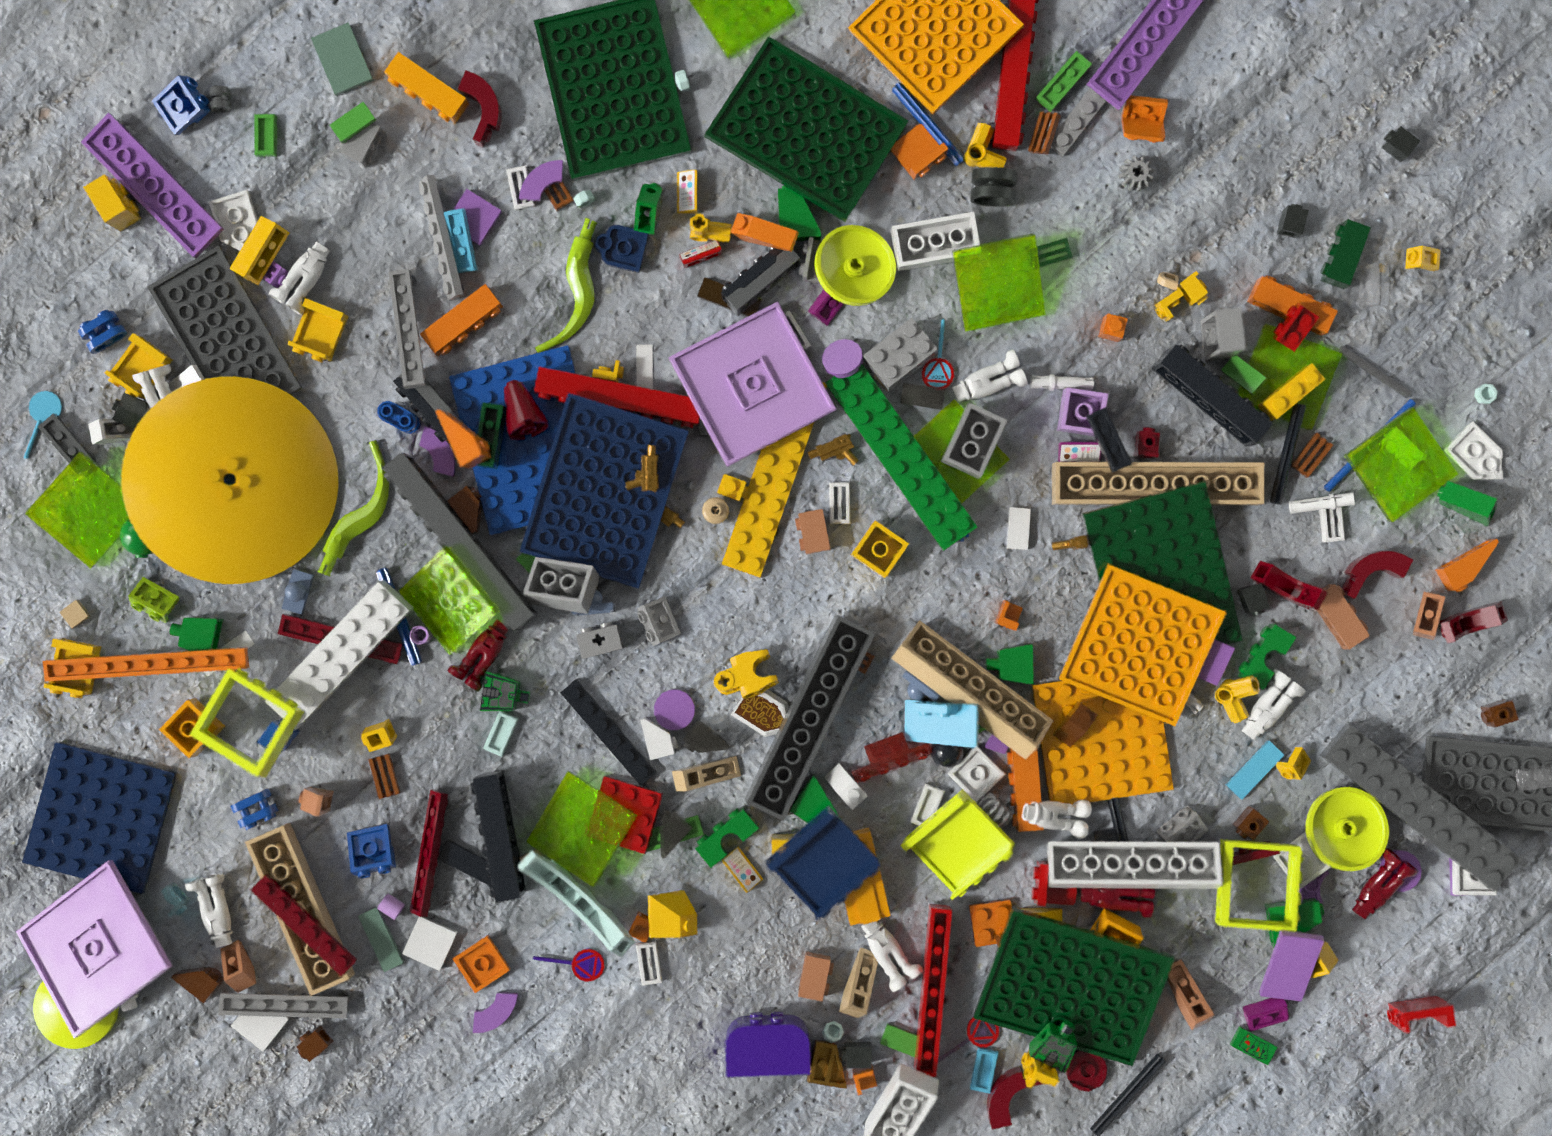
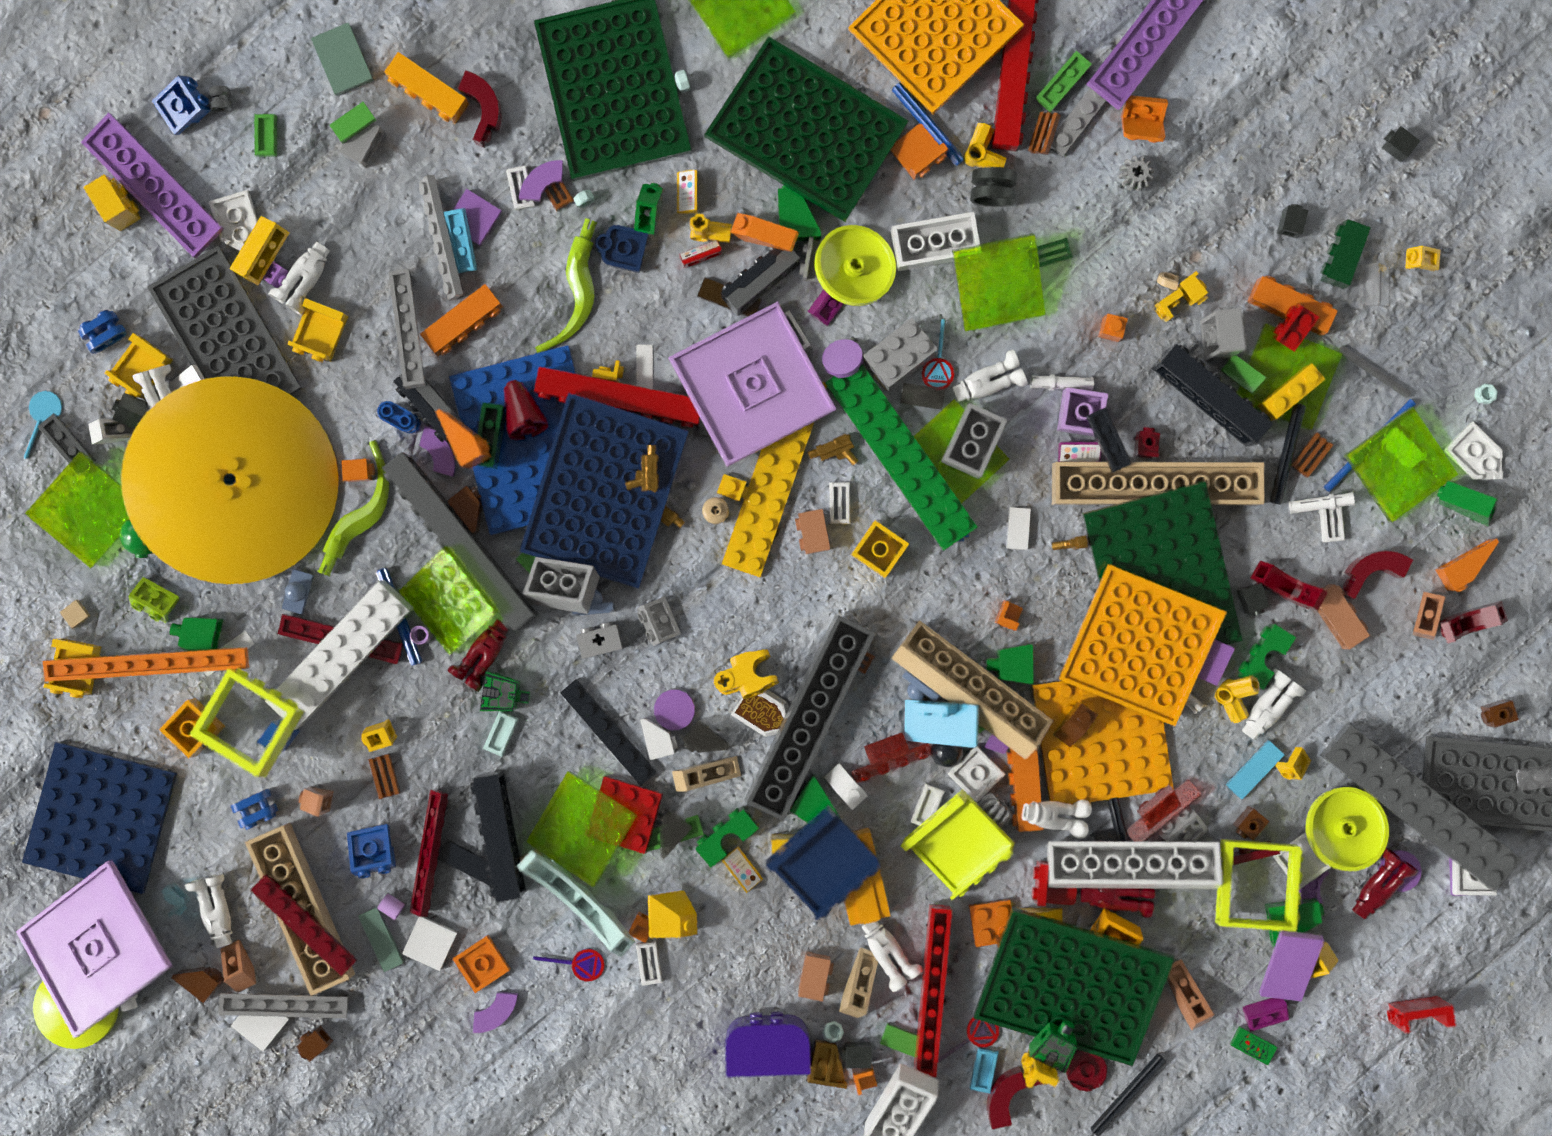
(357, 470): none -> orange brick
(1162, 809): none -> clear red bracket

